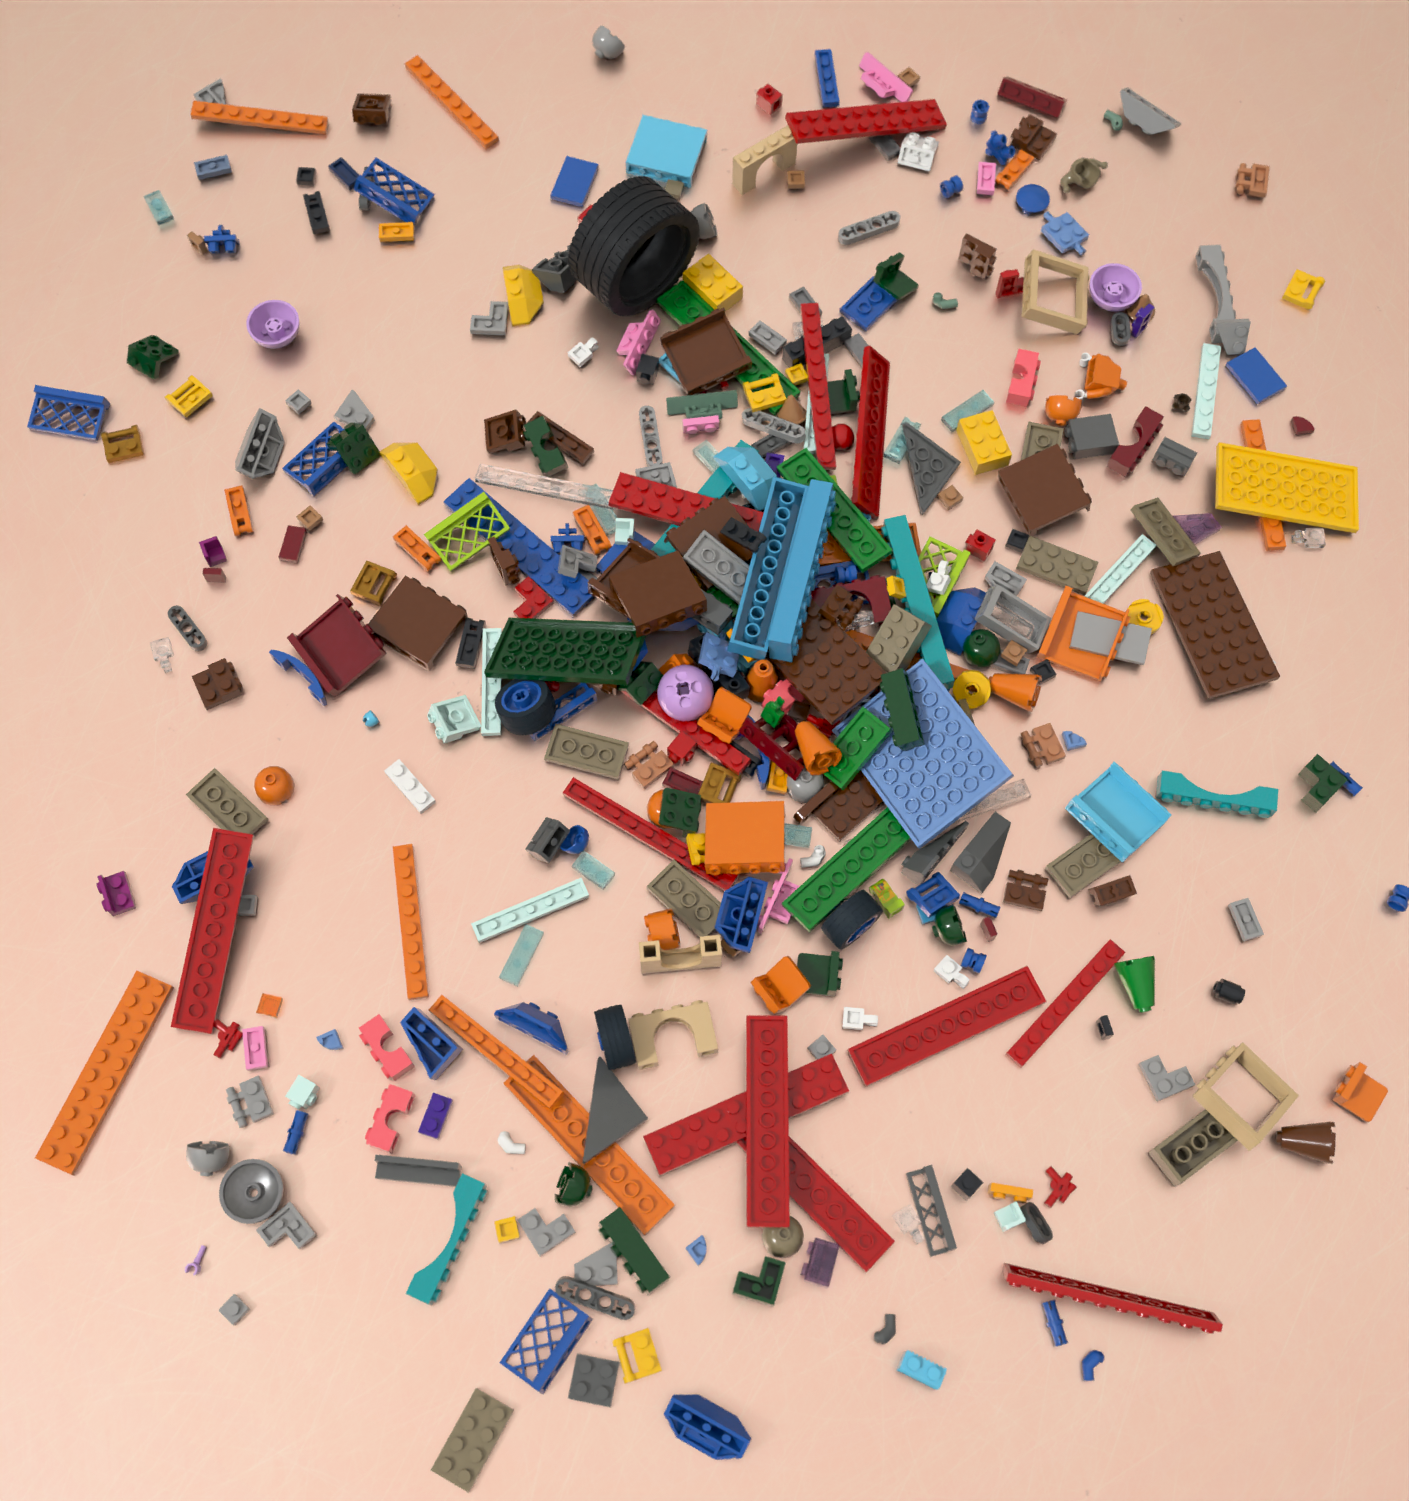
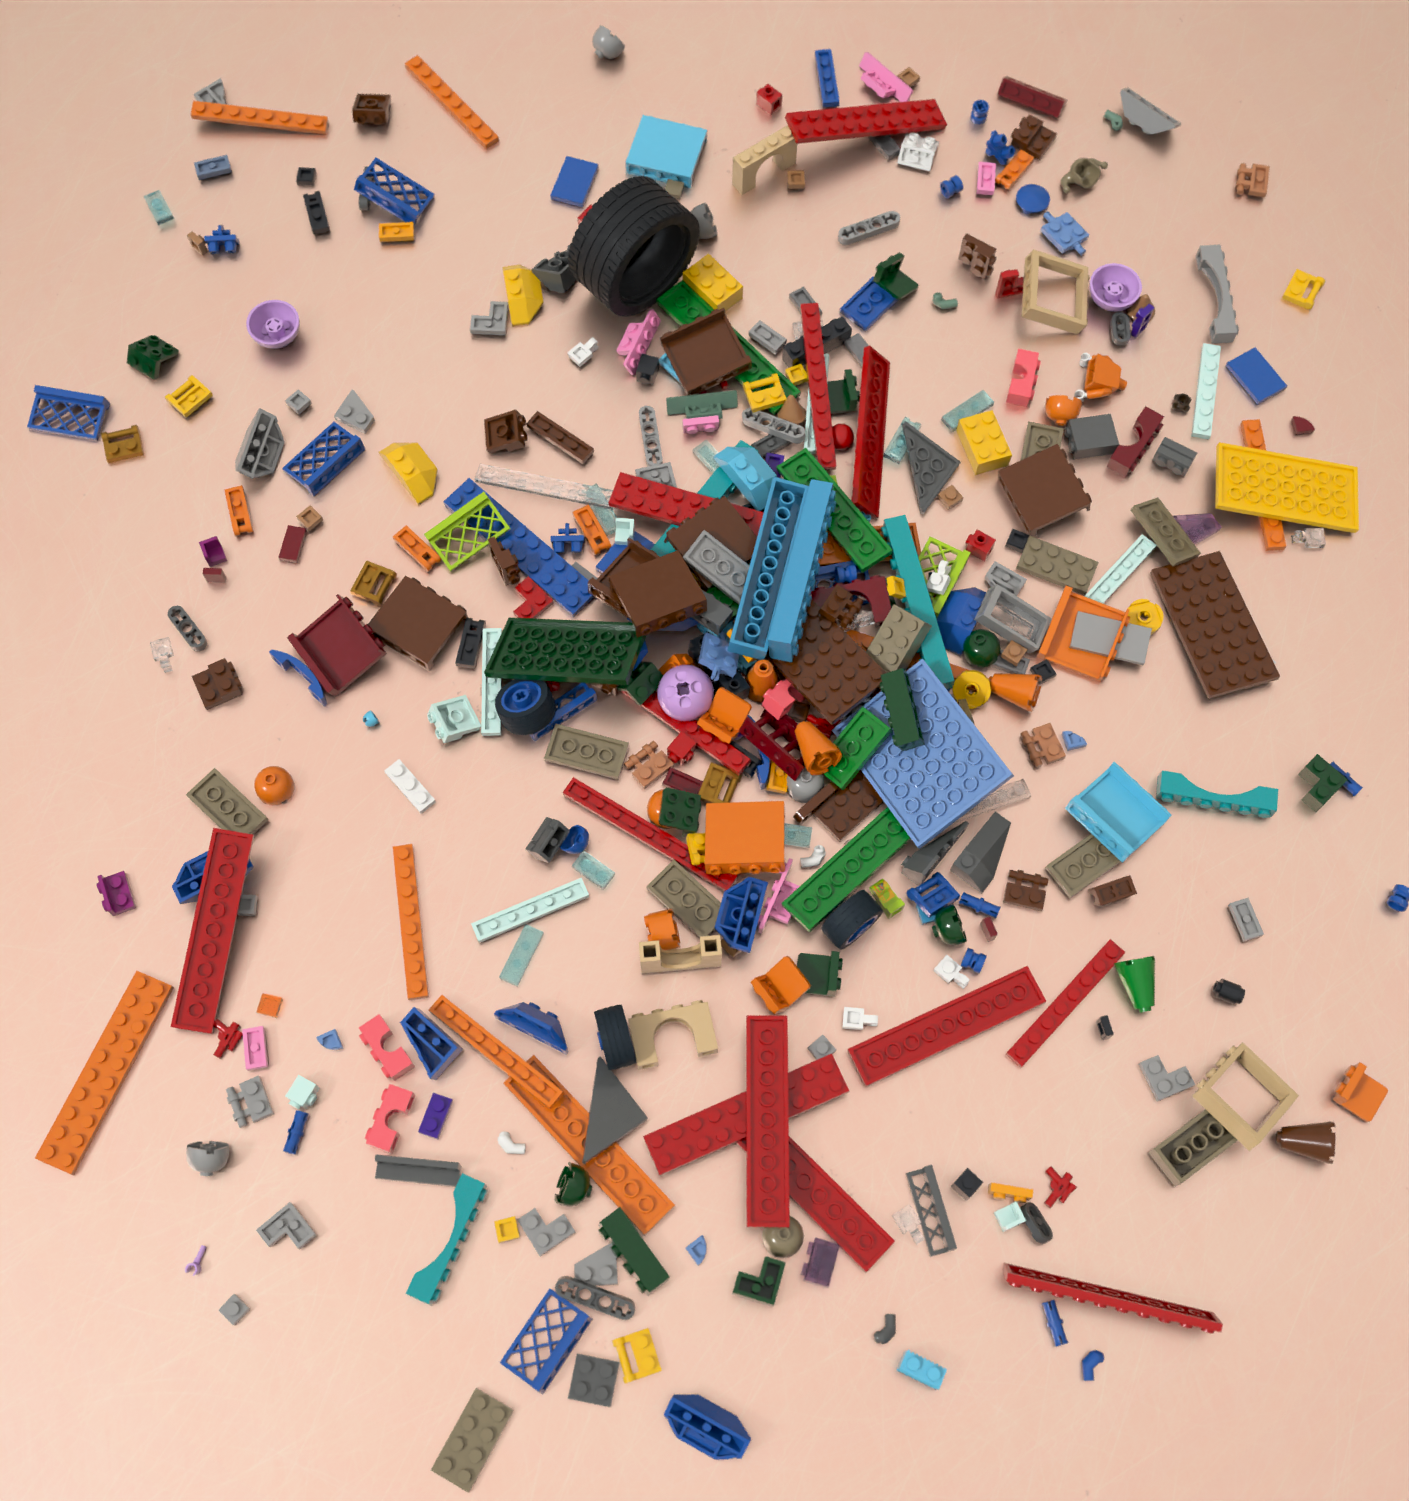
(237, 1189): flat silver dish -> none
(344, 172): dark blue tile -> none
(354, 447): dark green bracket -> none
(538, 432): dark green arch -> none
(572, 559): light grey plate -> none
(743, 535): black plate -> none
(772, 712): green plate -> none
(1233, 334): light grey wing -> none

